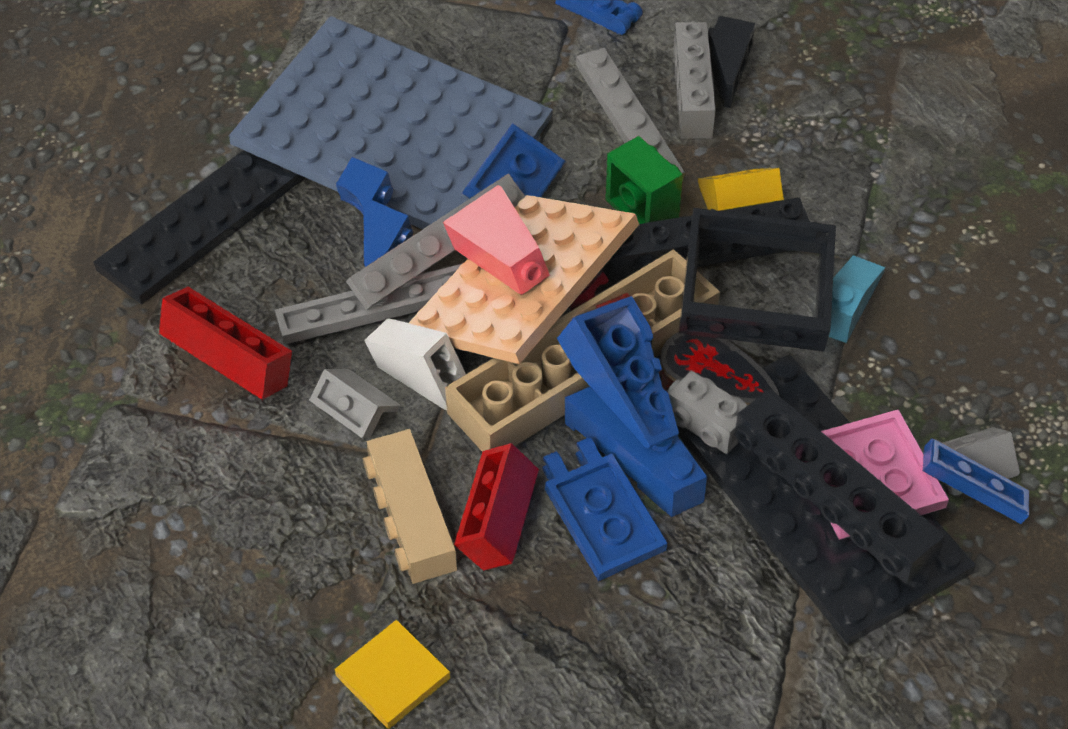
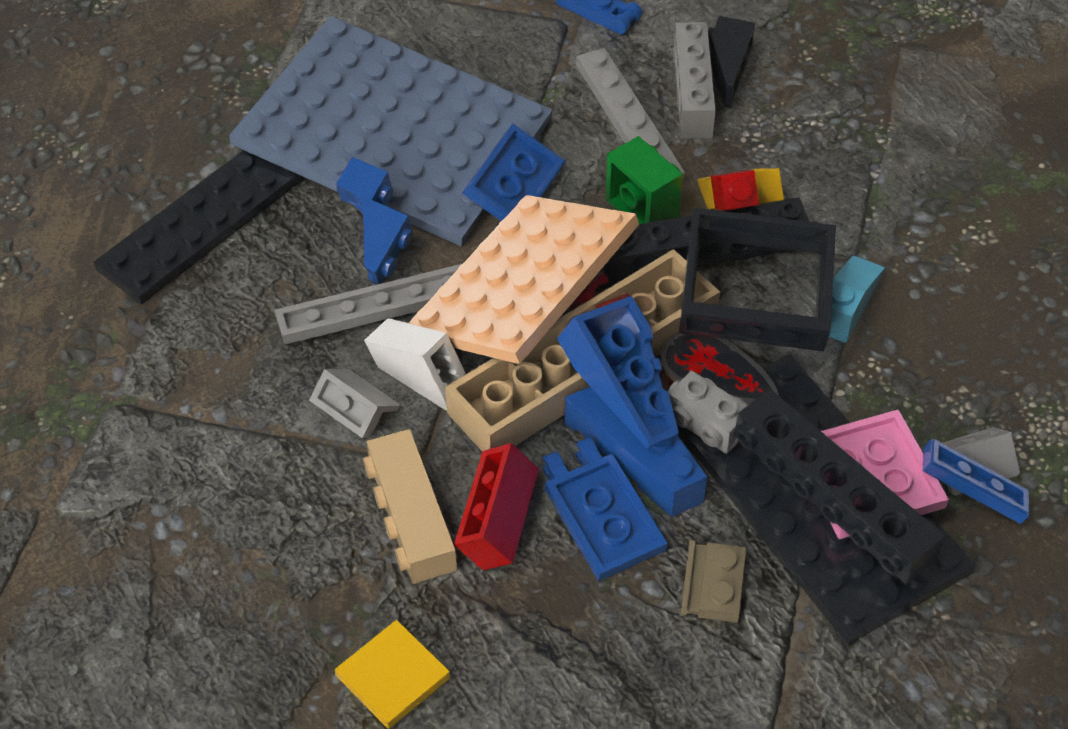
(225, 342): red brick -> none
(415, 253): light grey plate -> none
(498, 241): coral slope -> none
(713, 581): none -> dark tan plate
(734, 190): none -> red brick

